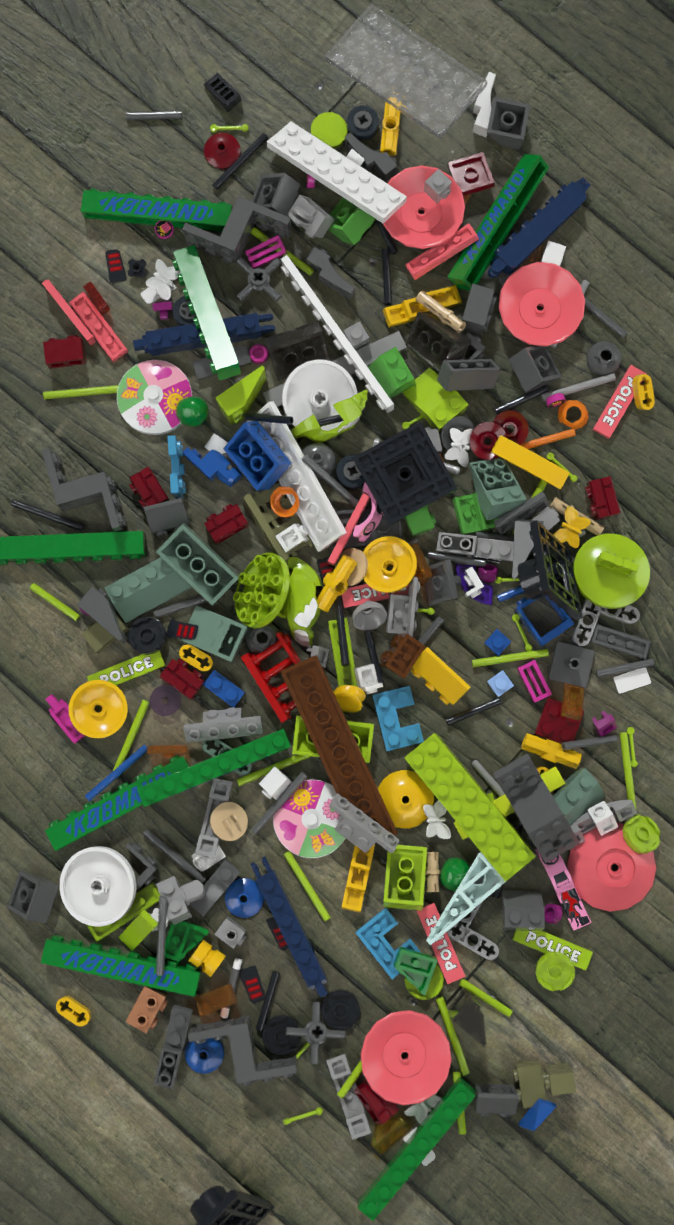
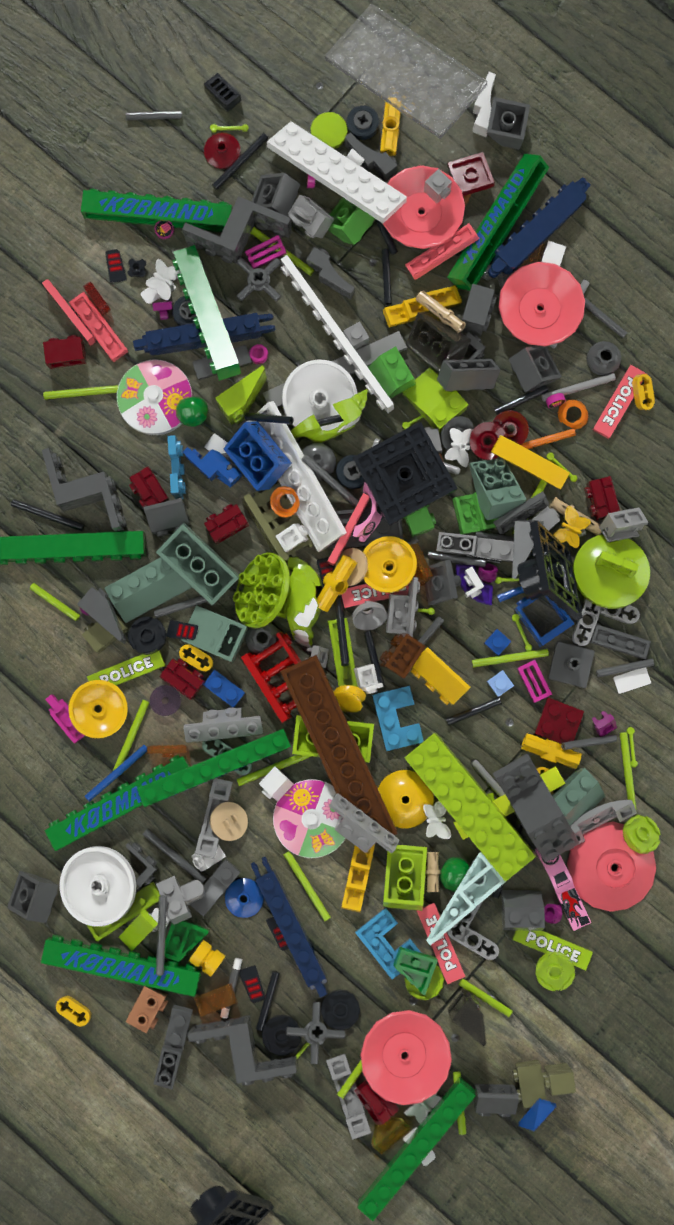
(214, 1057): blue dish -> none
(231, 932): light grey brick -> none
(279, 802): dark grey bar -> none
(296, 347): clear smoke slope -> none
(318, 1111): lime hinge -> none
(452, 1035): lime bar -> none
(572, 701): clear orange plate -> none
(603, 818): white bracket -> none
(623, 524): none -> light grey hinge

